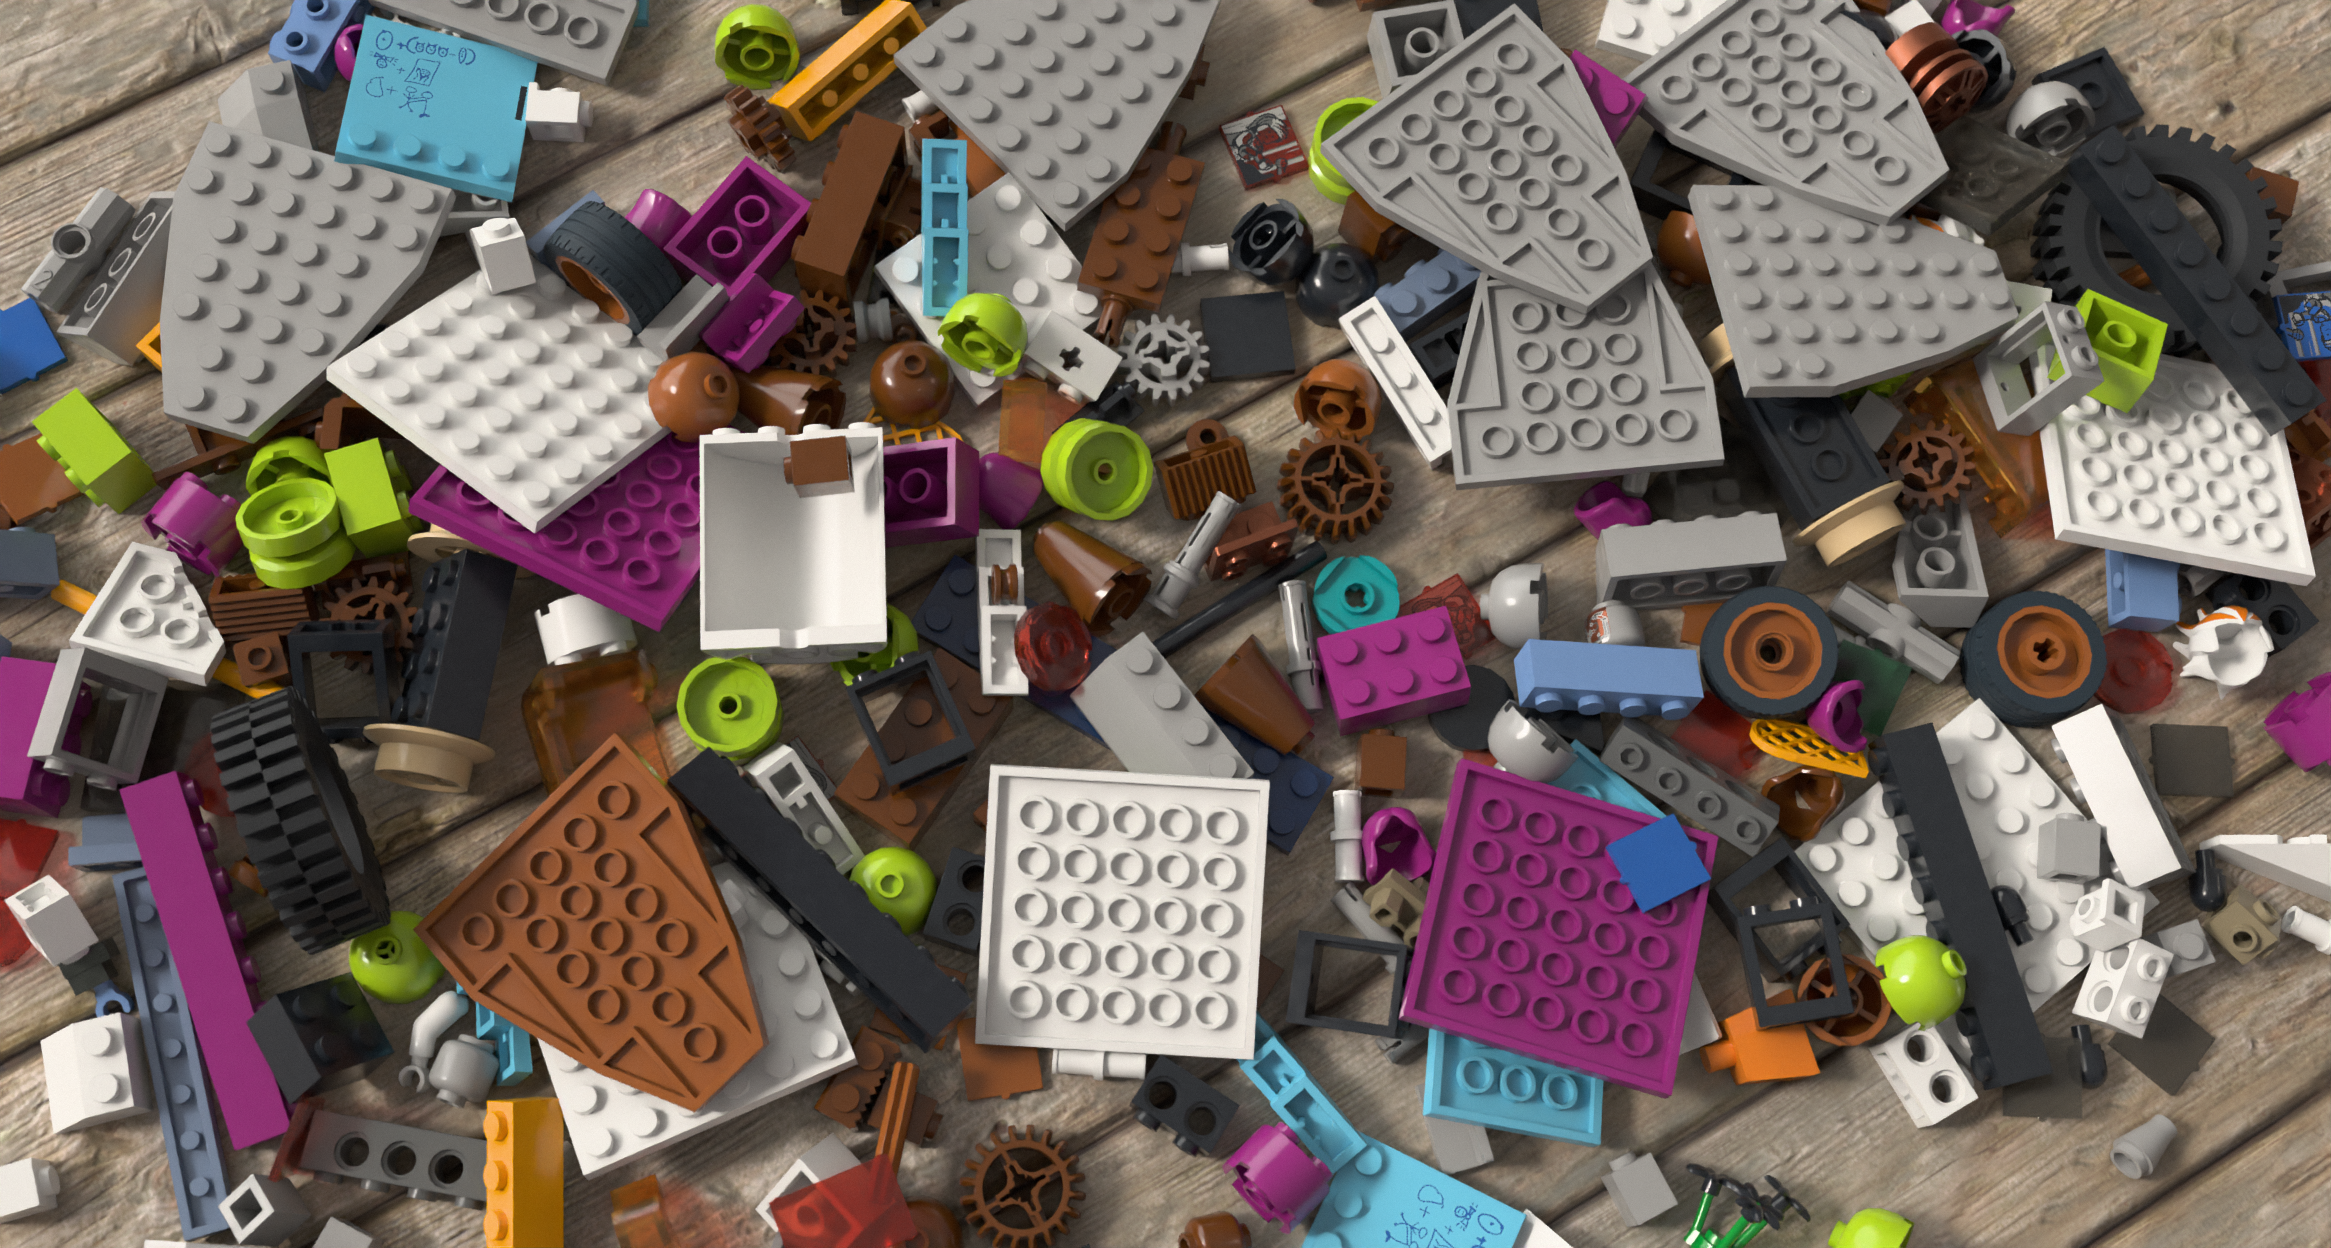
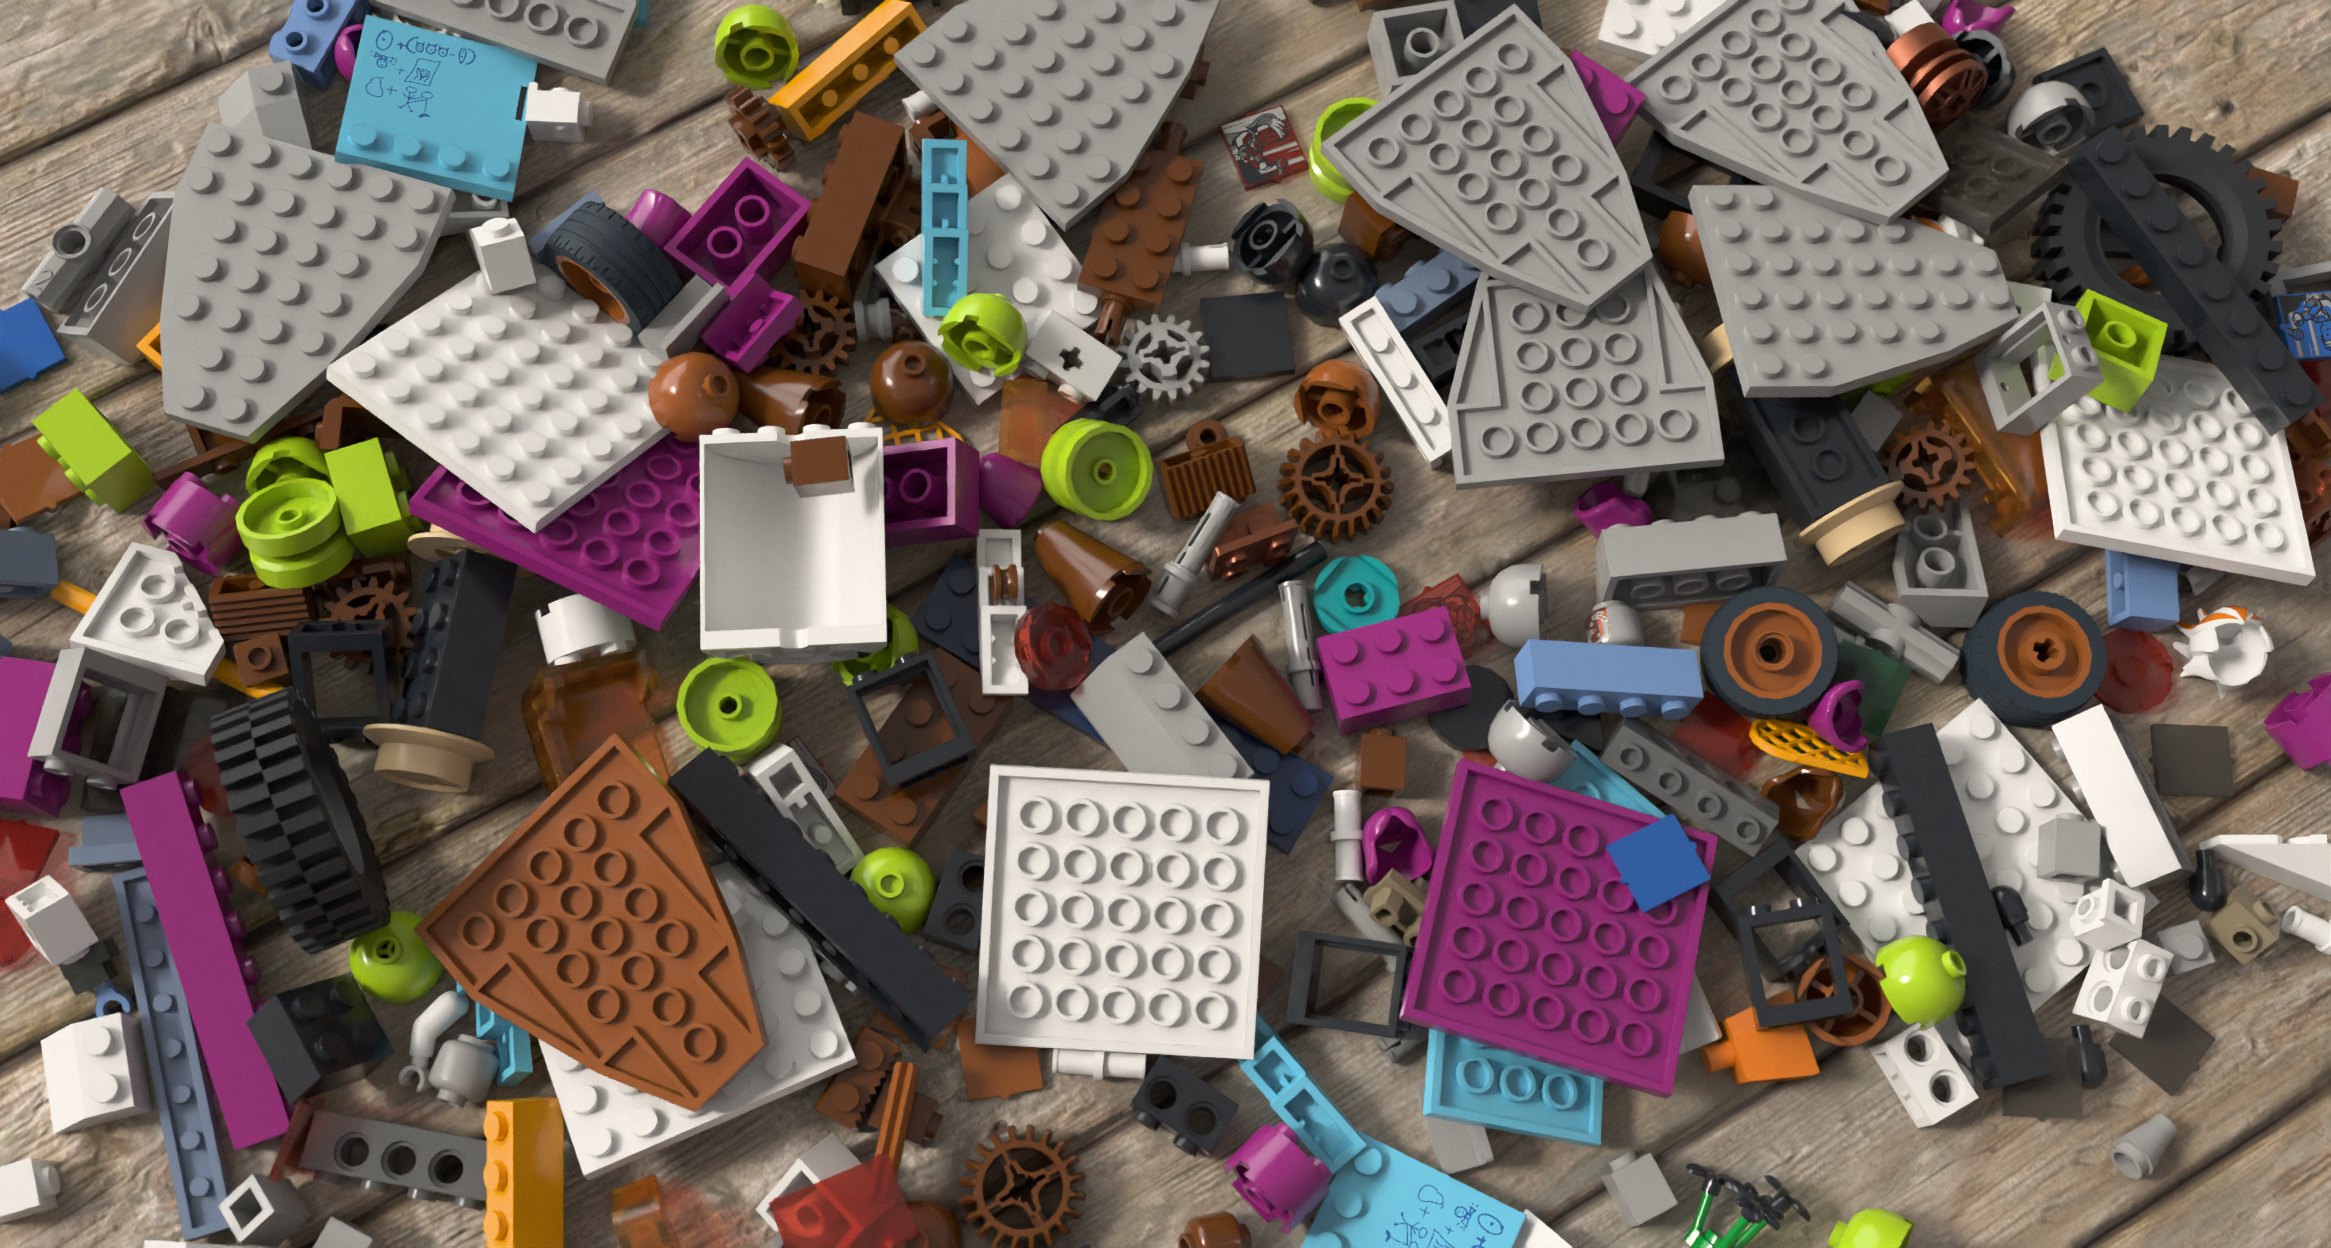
(2270, 602): black brick -> none

